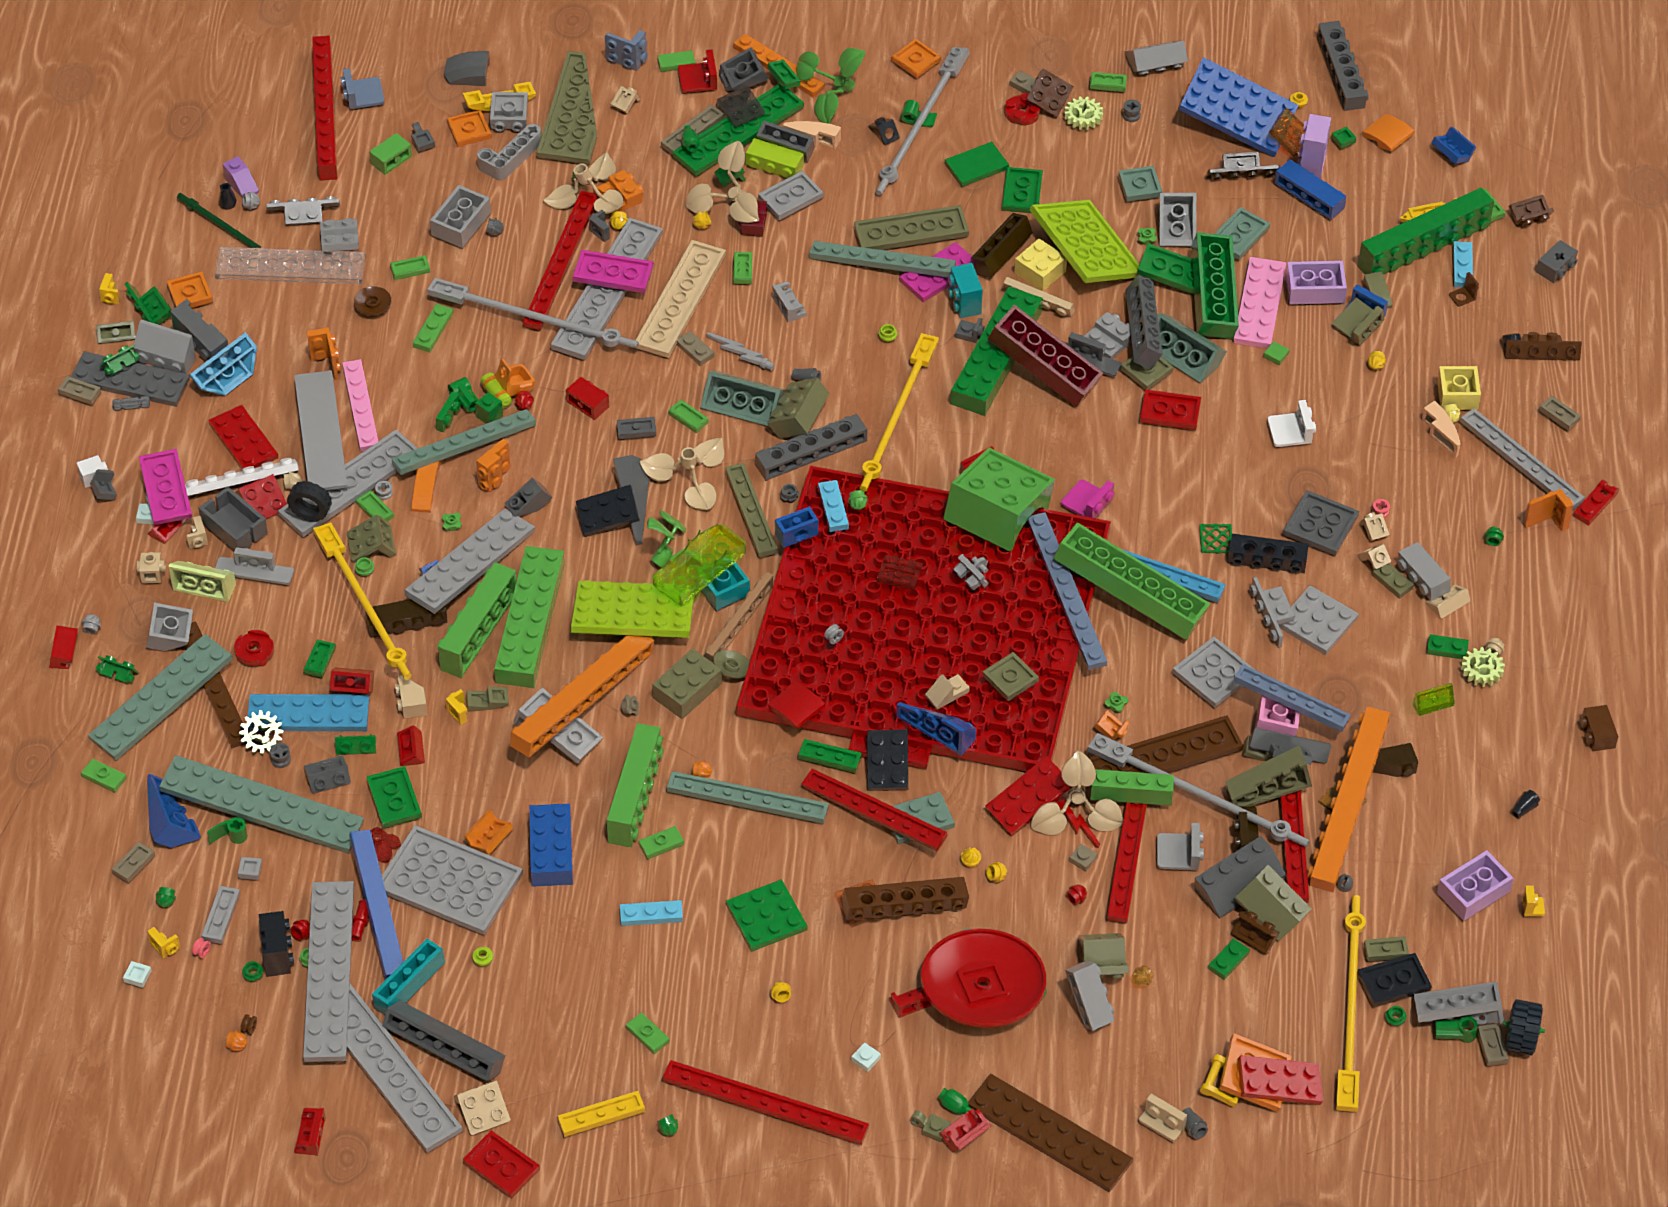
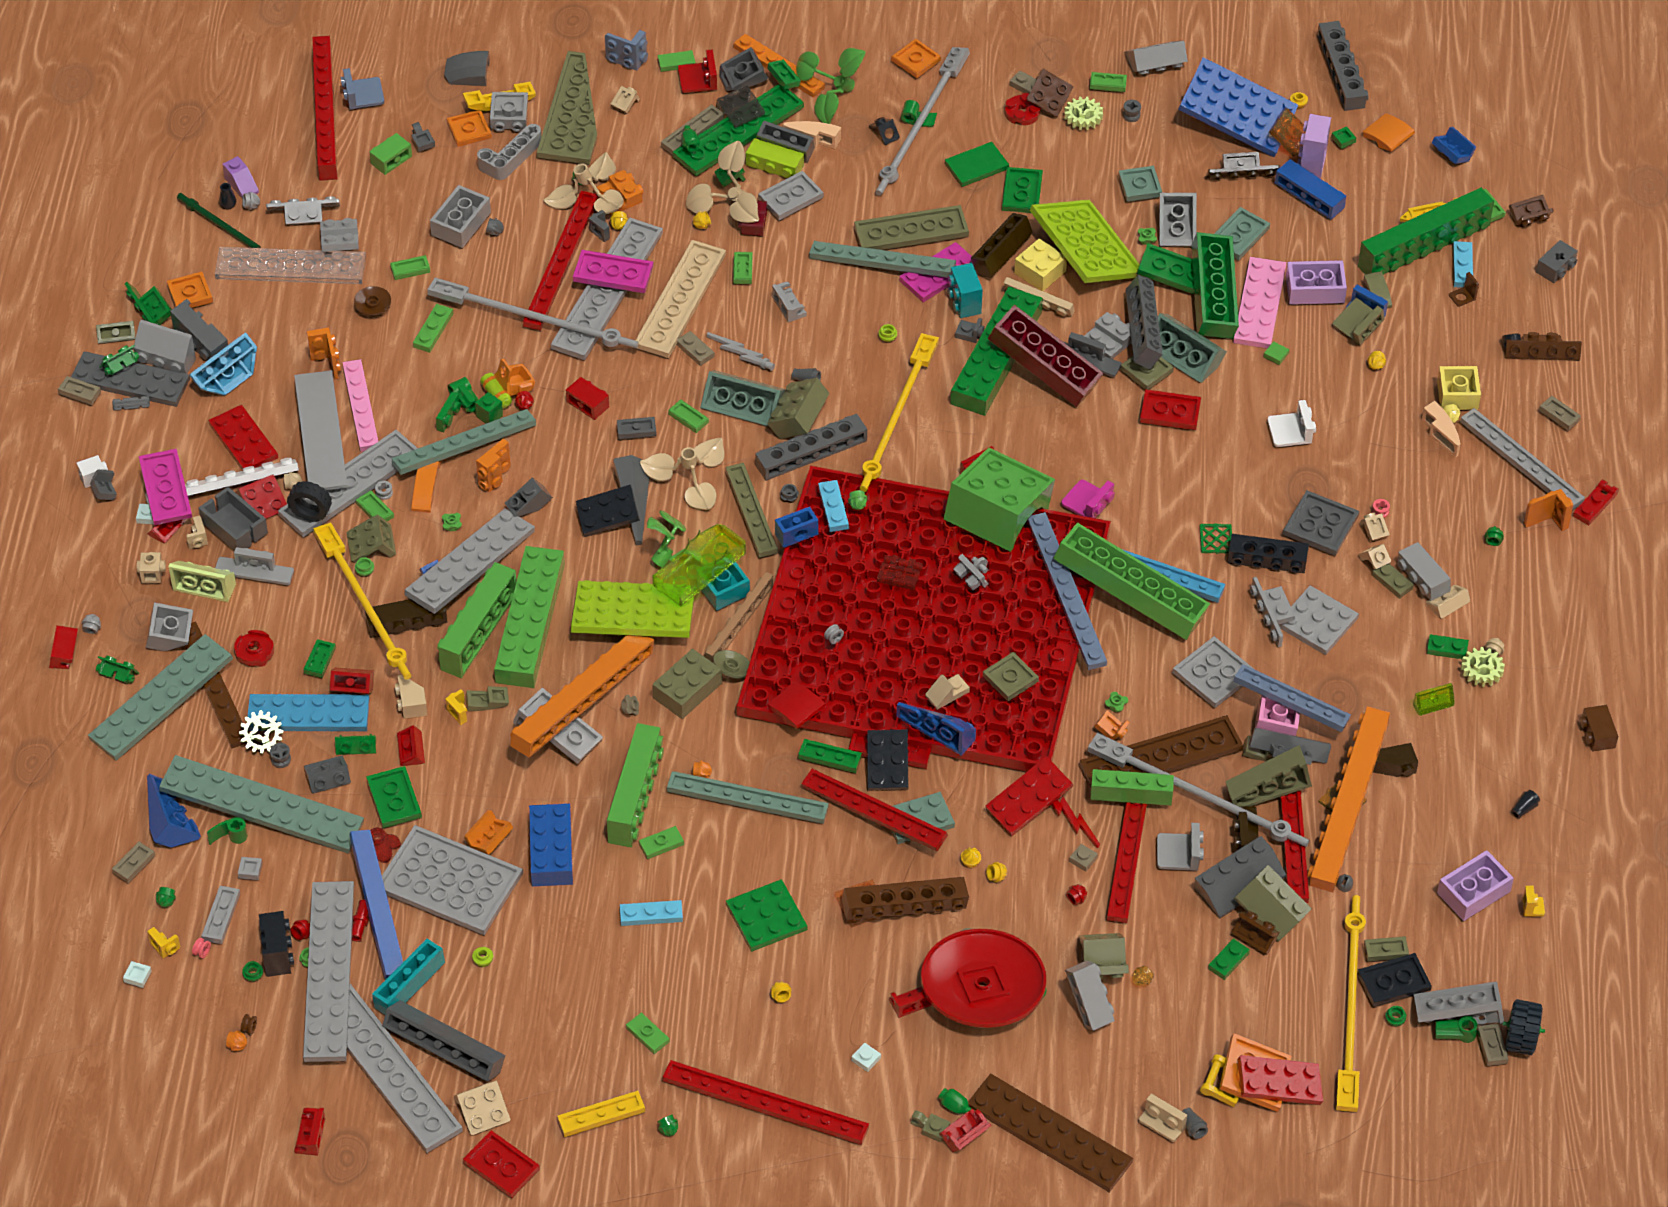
(103, 775): bright green plate -> none
(108, 290): yellow bracket -> none
(1075, 773): tan plant -> none

